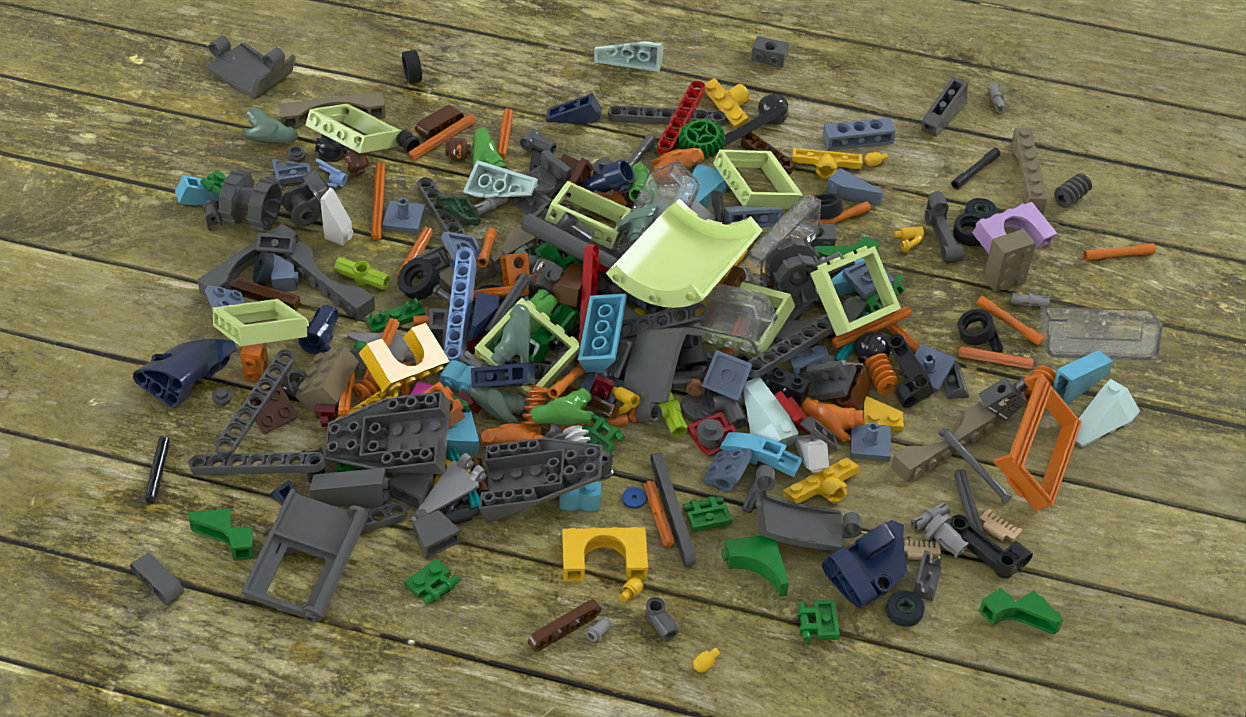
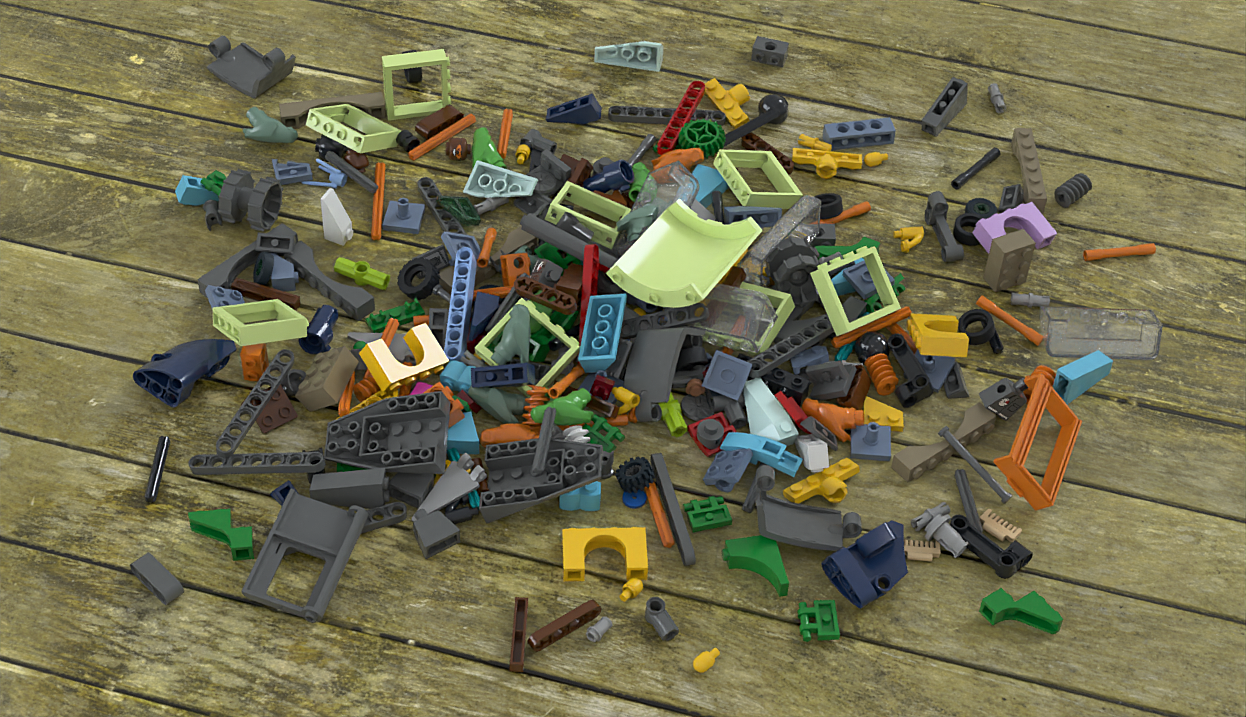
(222, 396): dark grey plate -> none
(296, 153): dark grey plate -> none
(305, 199): dark grey piece -> none
(325, 413): dark red tile -> none
(351, 172): none -> dark grey axle
(414, 60): none -> yellowish green window
(419, 245): orange axle -> none
(428, 578): green plate -> none
(519, 634): none -> reddish brown piece
(522, 153): none -> yellow cylinder
(544, 440): none -> dark grey axle
(547, 292): none -> reddish brown beam
(635, 475): none -> black bush
(814, 143): none -> yellow axle
(853, 188): sand blue slope -> none
(896, 610): black bush -> none
(928, 577): dark grey hinge -> none
(937, 335): none -> yellow arch
(996, 357): orange axle -> none
(1011, 197): none -> dark grey slope
(1106, 413): light aqua wedge -> none

